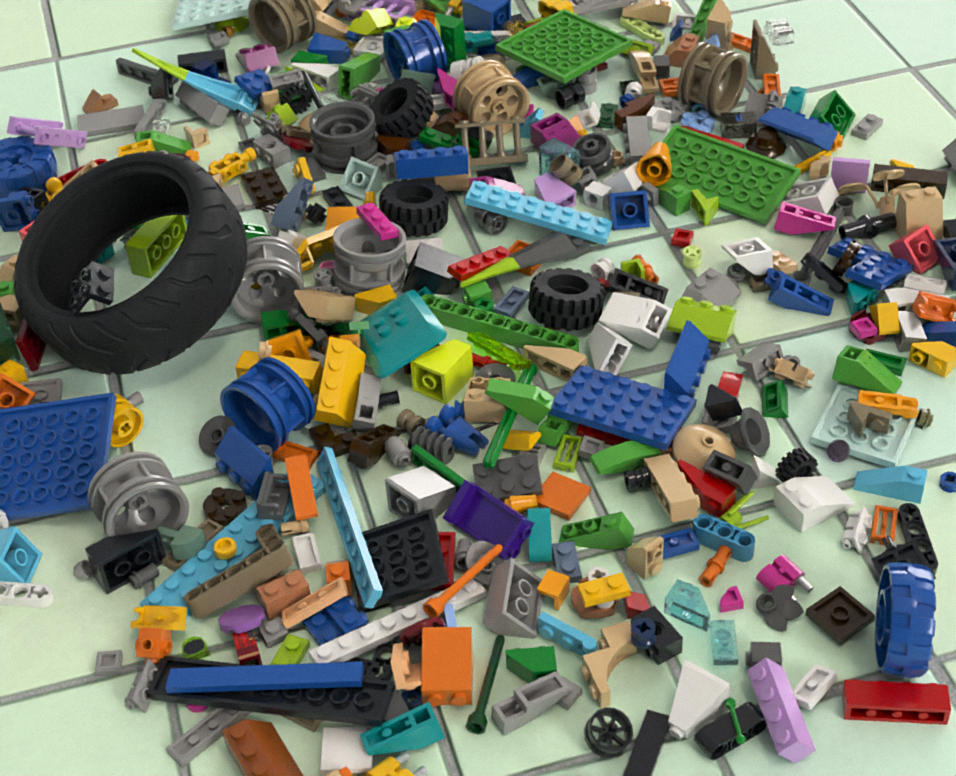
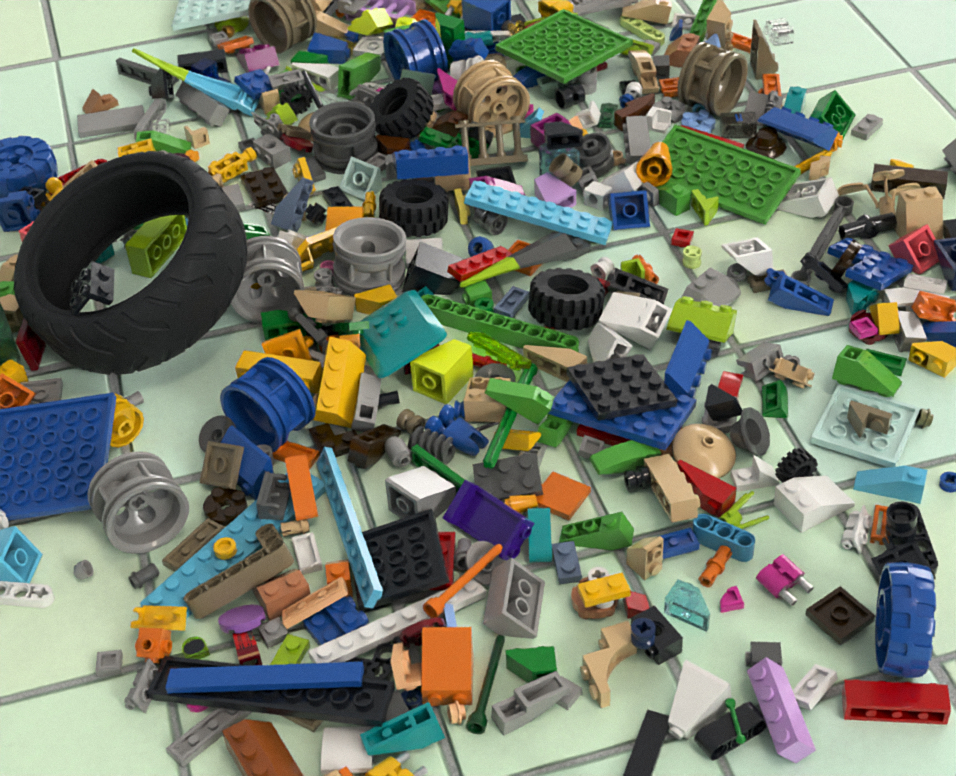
(46, 132): lavender fence -> none
(120, 555): black slope -> none
(183, 543): sand green brick -> none
(221, 465): none -> dark tan tile
(242, 42): none -> orange plate
(243, 119): light grey hinge -> none
(264, 350): tan plate -> none
(377, 221): dark pink plate -> none
(456, 712): none -> light nougat plate
(462, 209): none -> light yellow plate
(468, 49): none -> blue brick
(479, 245): none -> blue head
(555, 586): light orange panel -> none
(562, 135): none -> black slope
(565, 464): lime tile -> none
(565, 635): medium azure plate -> none
(608, 732): black wheel -> none
(621, 387): none -> black plate
(724, 642): clear light blue plate -> none
(730, 471): dark grey brick -> none
(782, 609): dark grey plate -> none
(783, 263): tan plate -> none
(799, 220): dark pink slope -> none
(838, 450): clear purple tile -> none
(849, 171): lavender tile -> none
(890, 403): light orange hinge -> none
(901, 522): none -> black wheel

